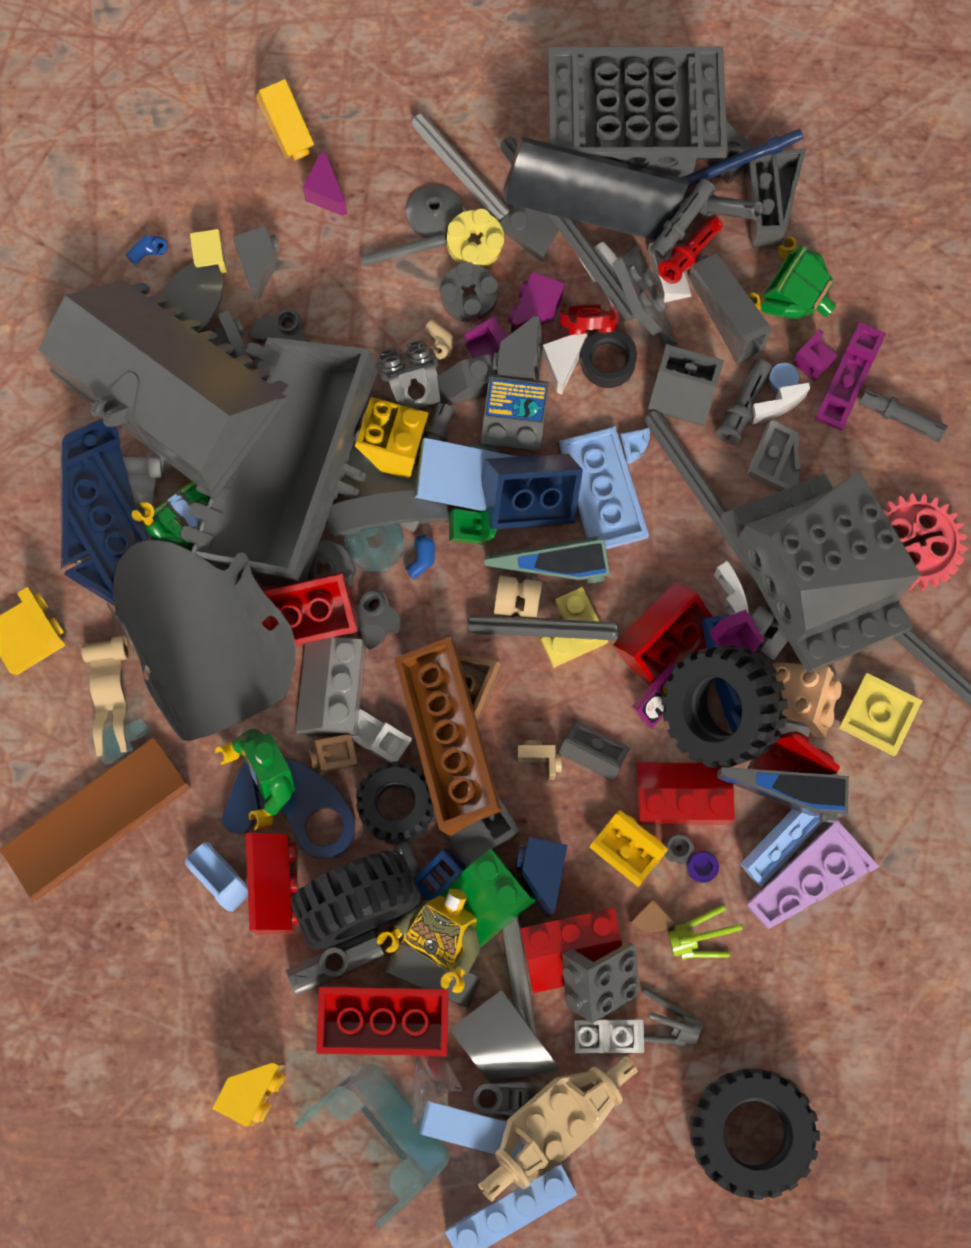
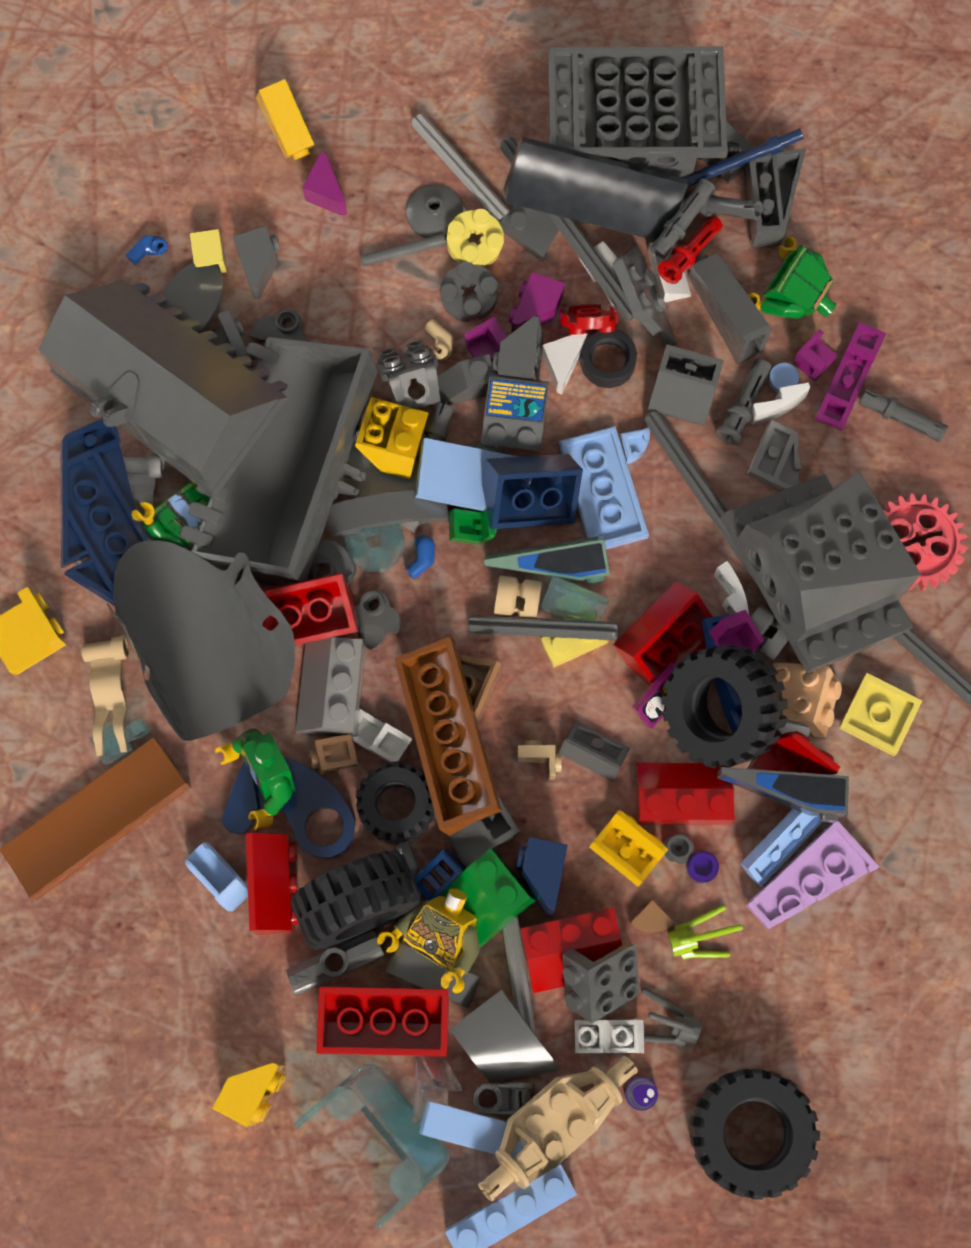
(573, 601): none -> clear light blue slope
(641, 1093): none -> dark purple tile

